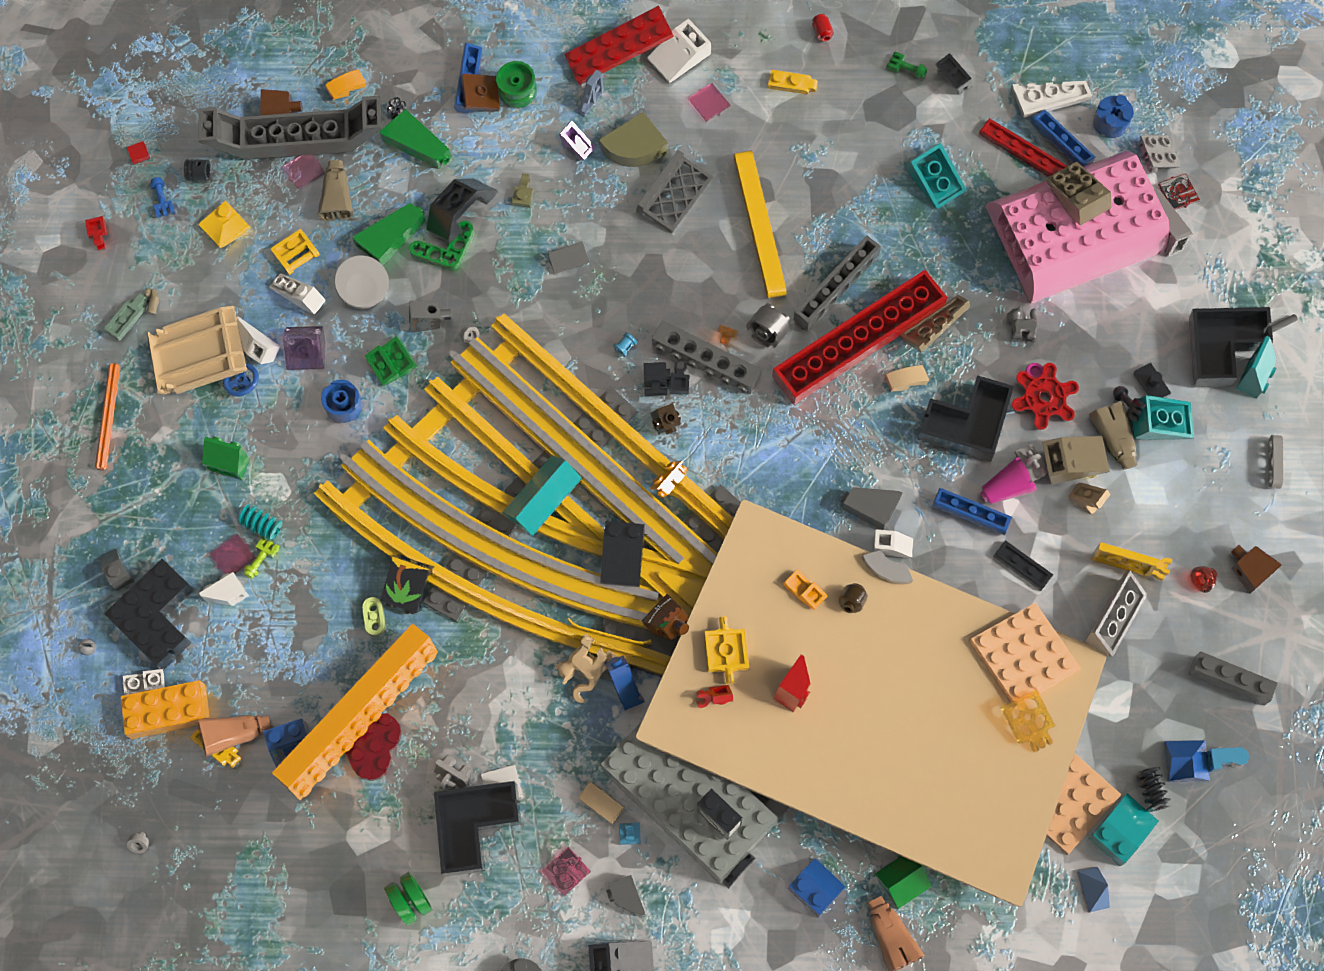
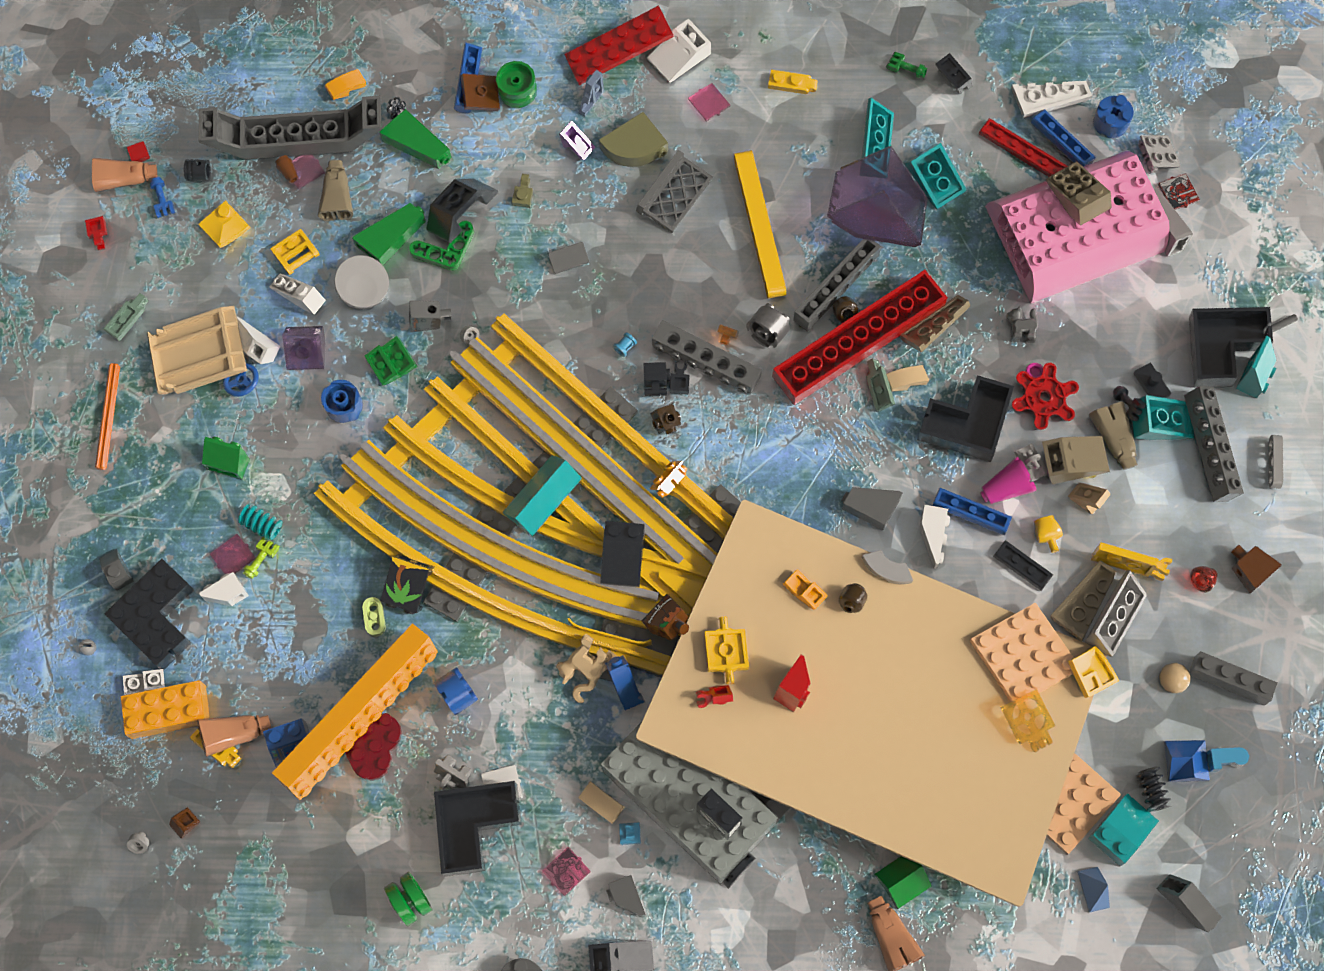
(116, 173): none -> nougat piece
(154, 300): dark tan arm -> none
(183, 822): none -> reddish brown slope
(278, 103): reddish brown torso -> none
(286, 168): none -> reddish brown cone
(455, 691): none -> blue brick
(816, 887): blue slope -> none
(822, 27): red brick -> none
(844, 308): none -> dark brown head
(877, 128): none -> teal slope
(879, 200): none -> clear purple windscreen
(879, 386): none -> sand green hinge
(892, 543): white slope -> none
(932, 529): none -> white slope
(1048, 531): none -> yellow piece
(1082, 604): none -> dark tan wing
(1092, 671): none -> yellow plate
(1174, 678): none -> tan hair
(1189, 902): none -> dark grey slope
(1213, 444): none -> dark grey brick

